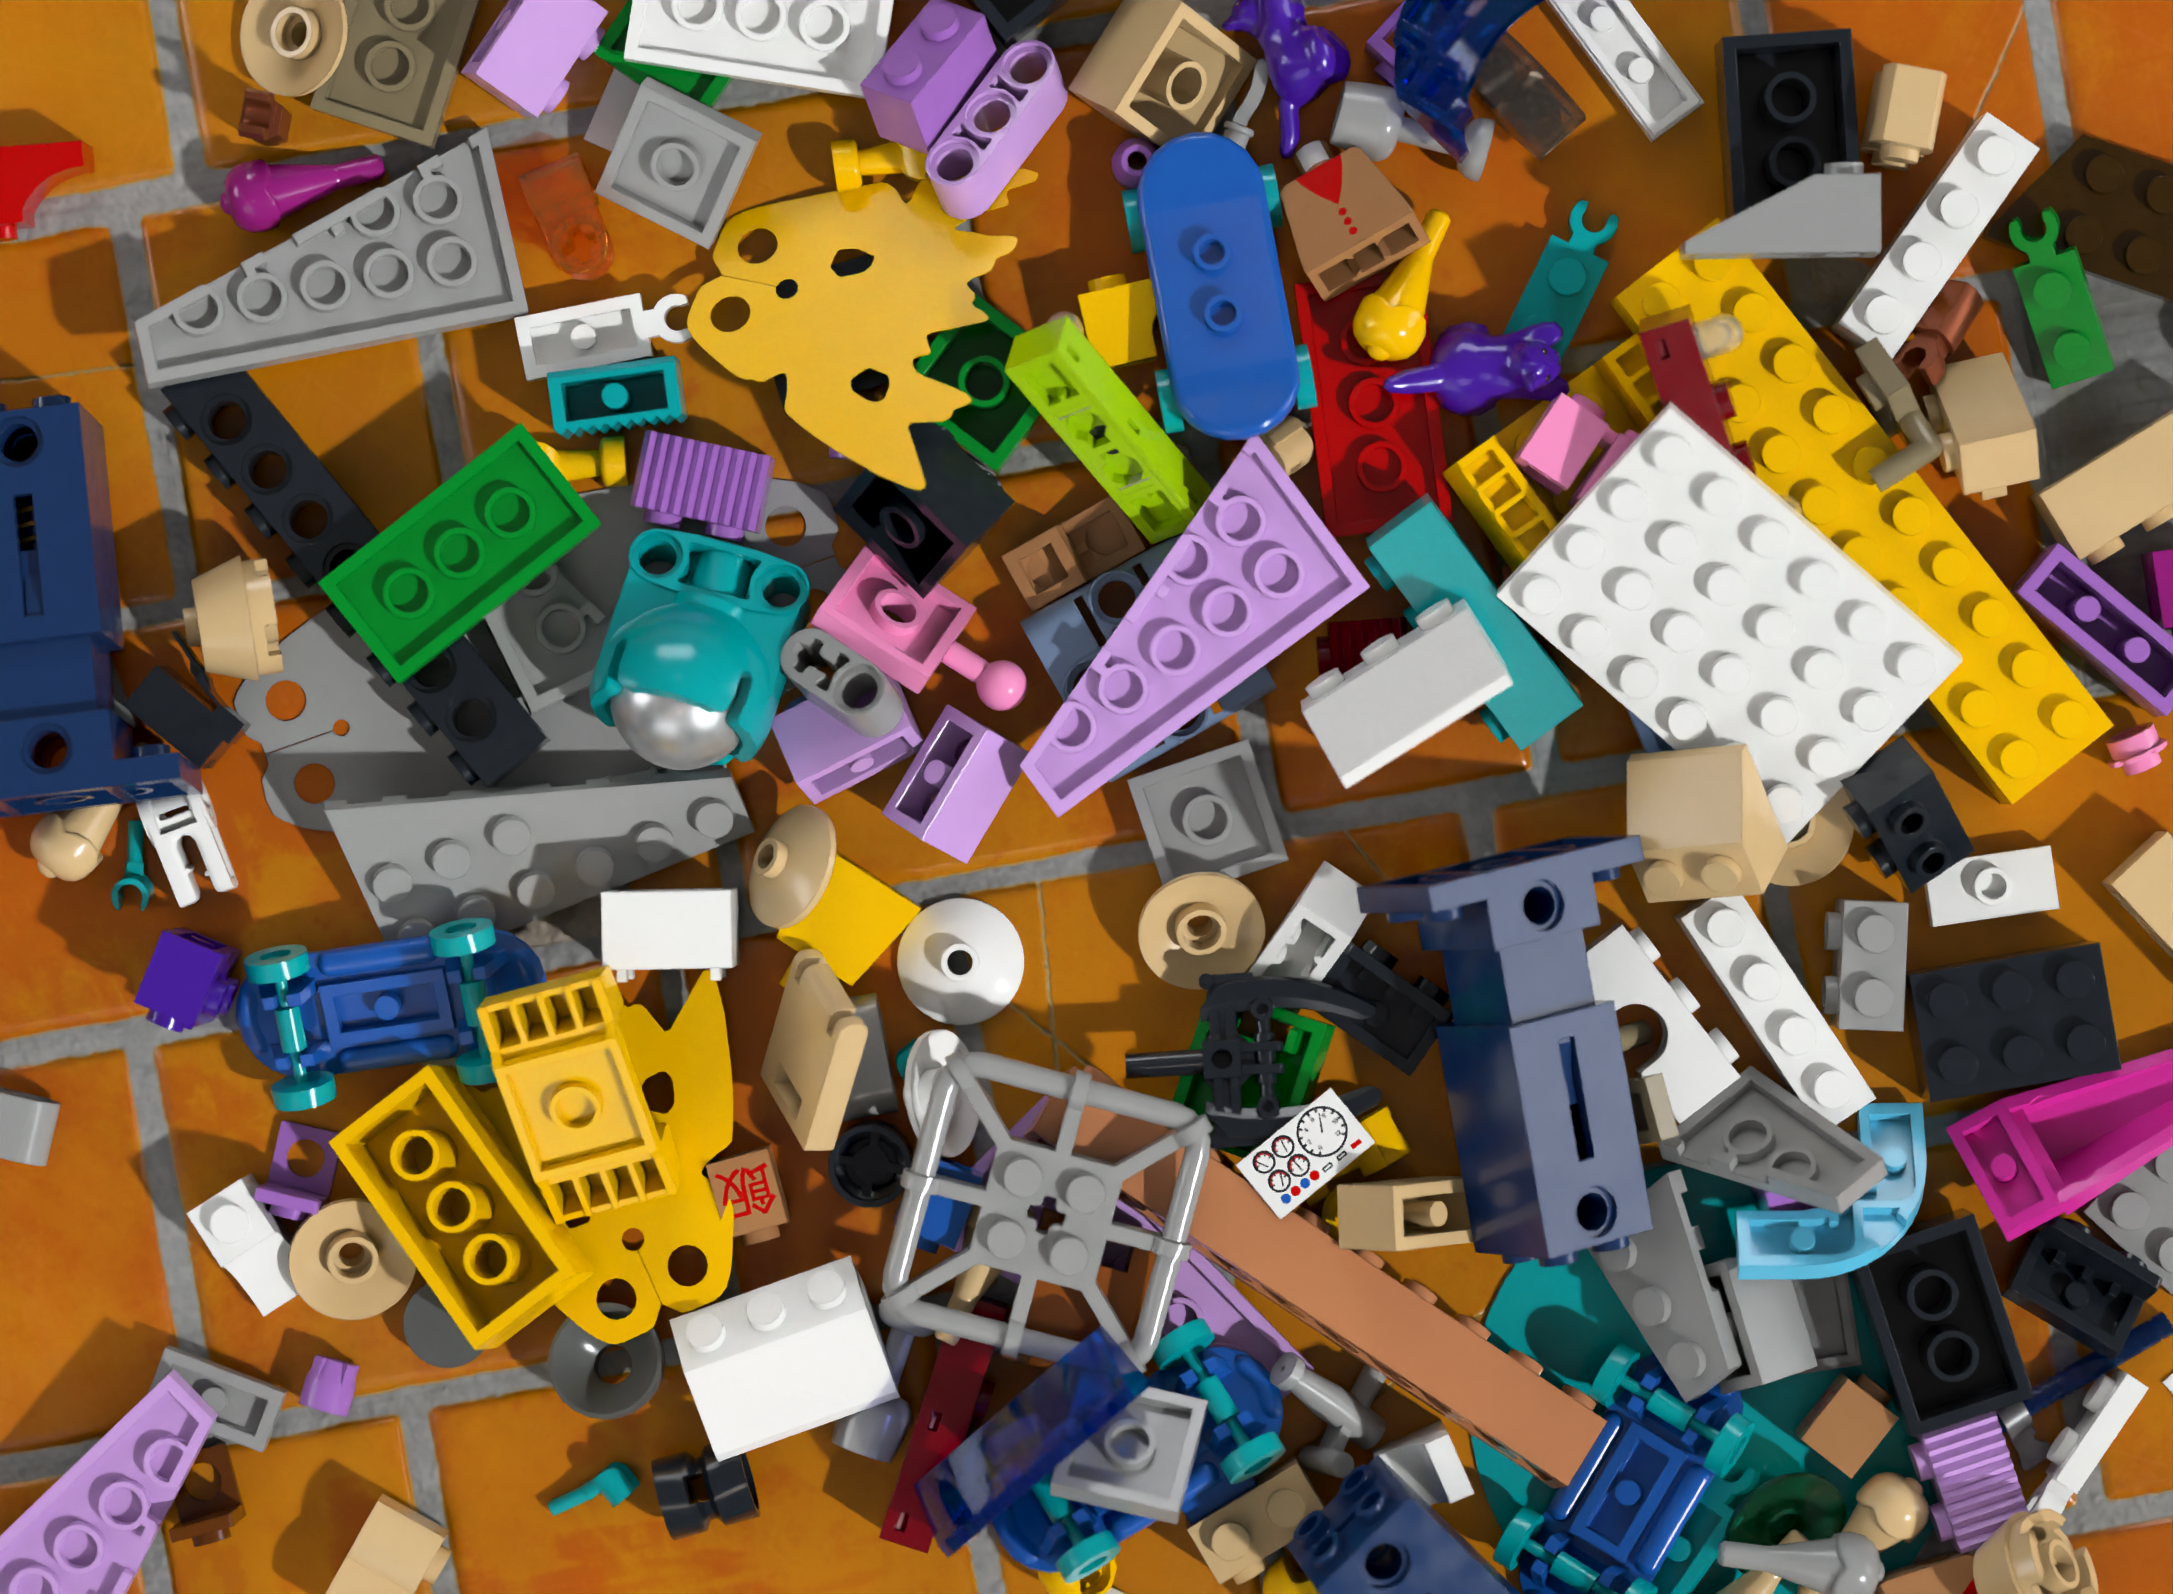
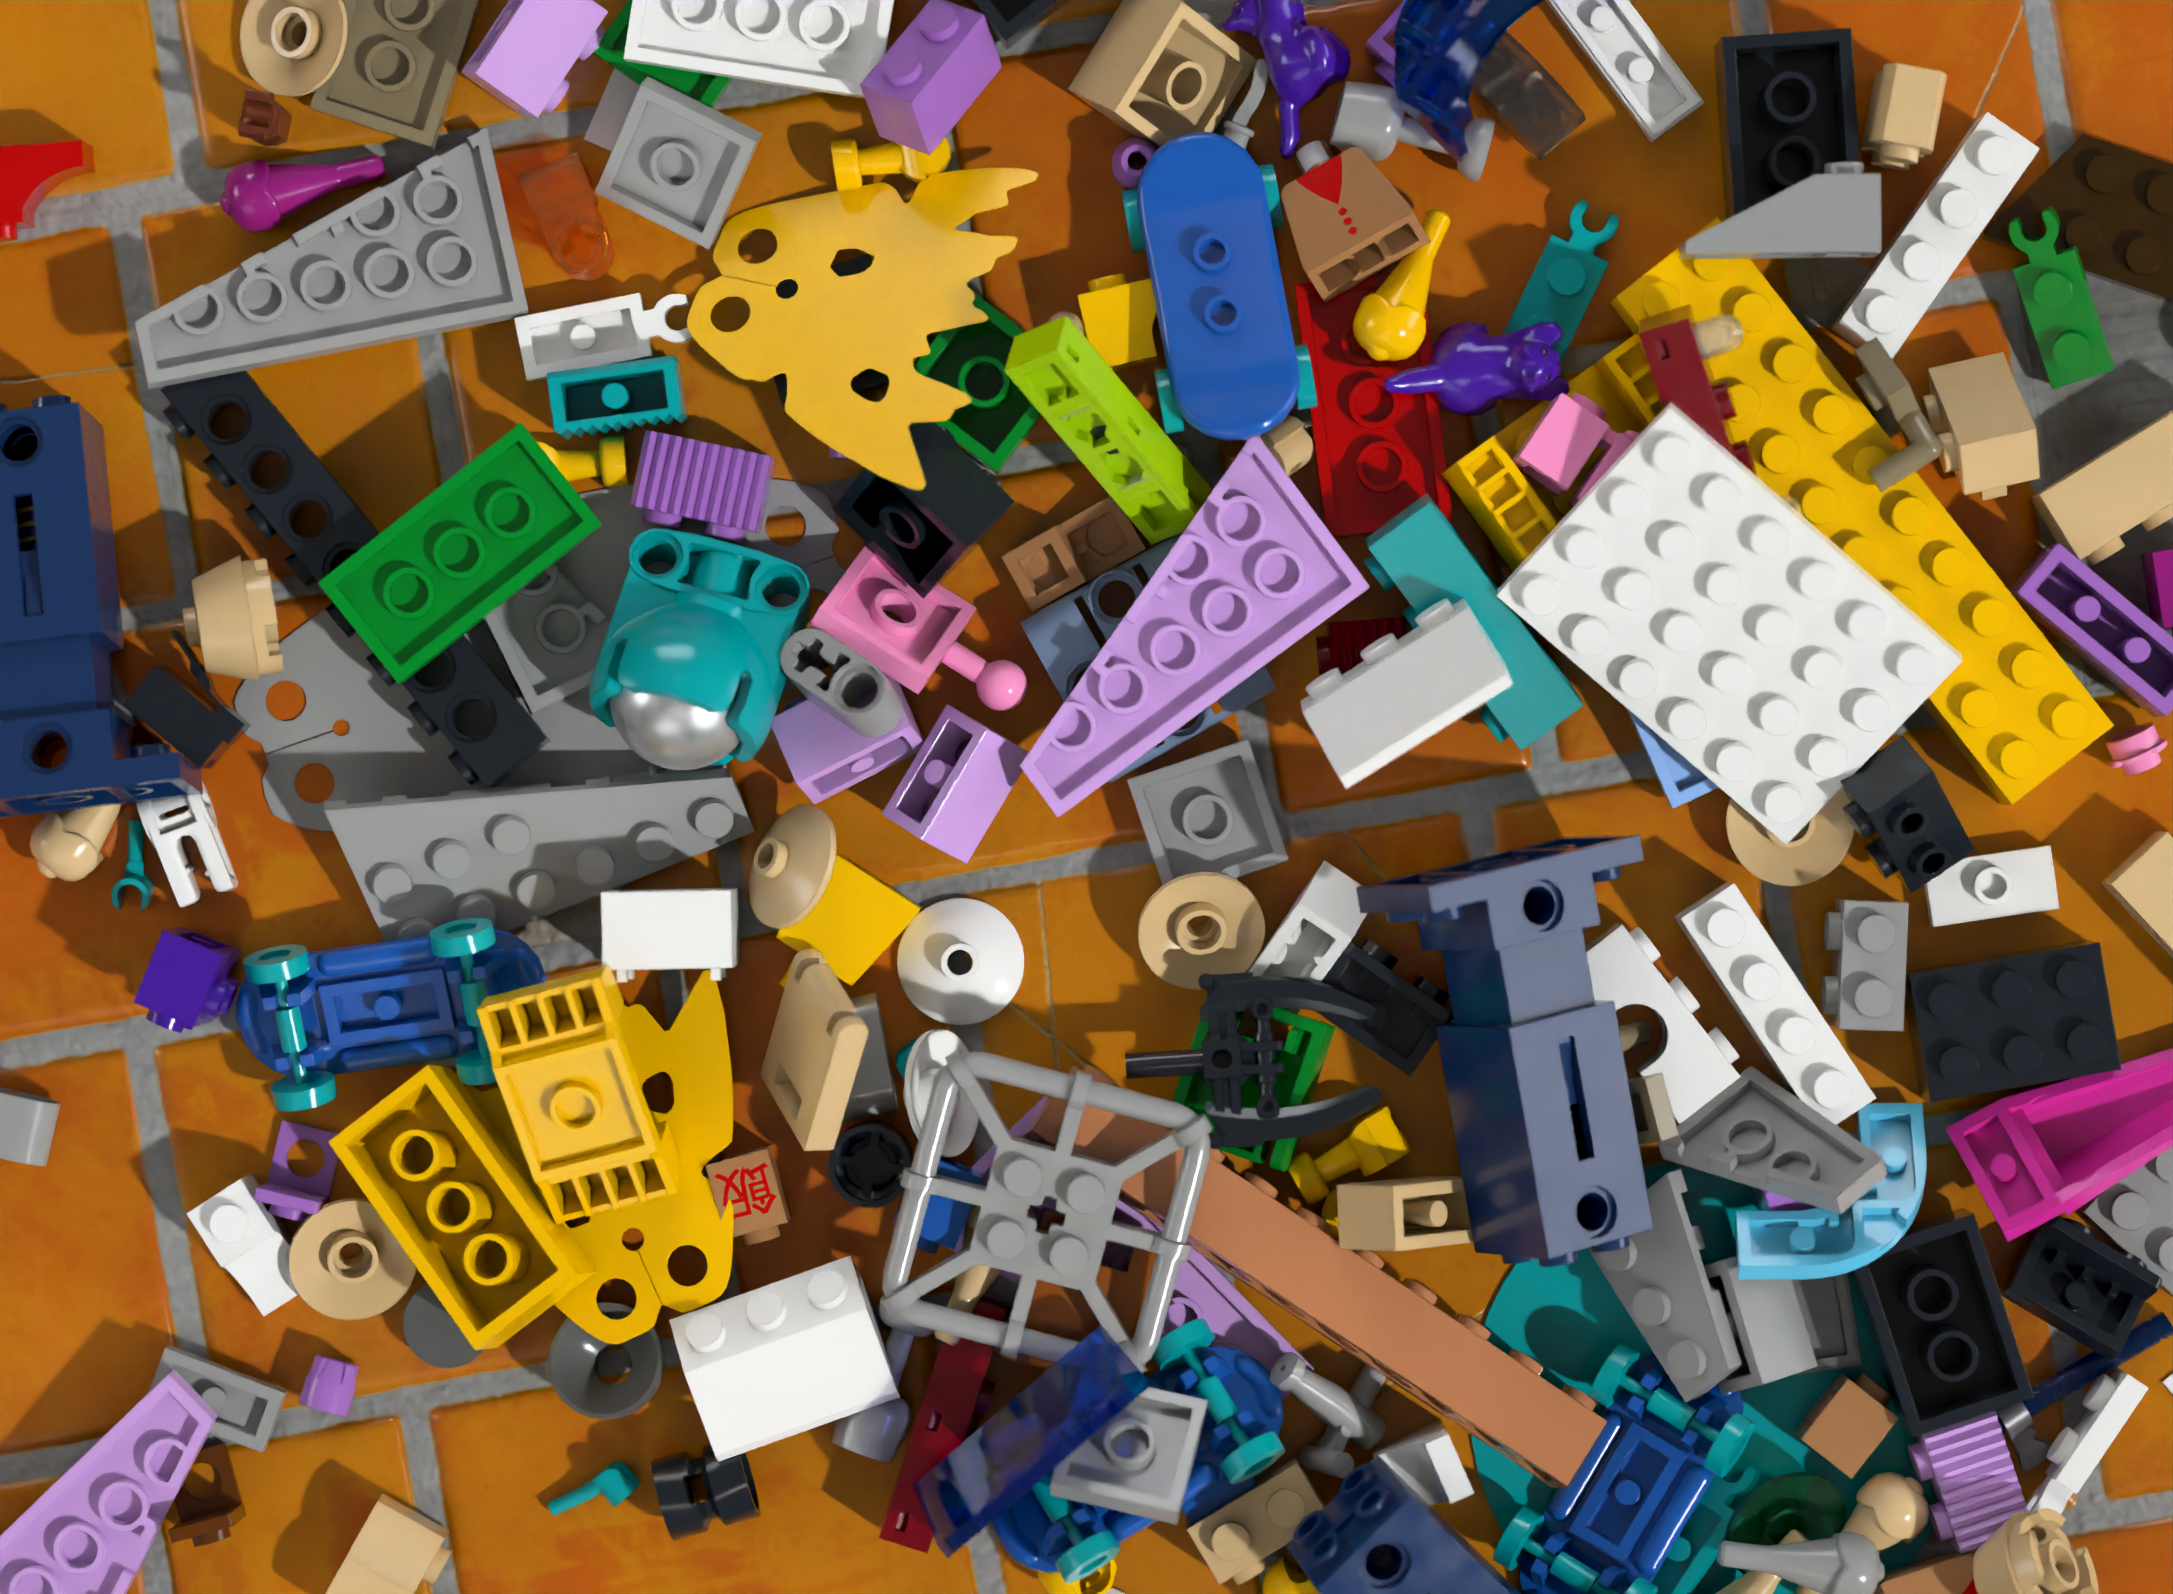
(994, 157): lavender beam -> none
(1305, 1153): white sticker -> none
(1701, 824): tan slope -> none
(1939, 331): copper bar -> none

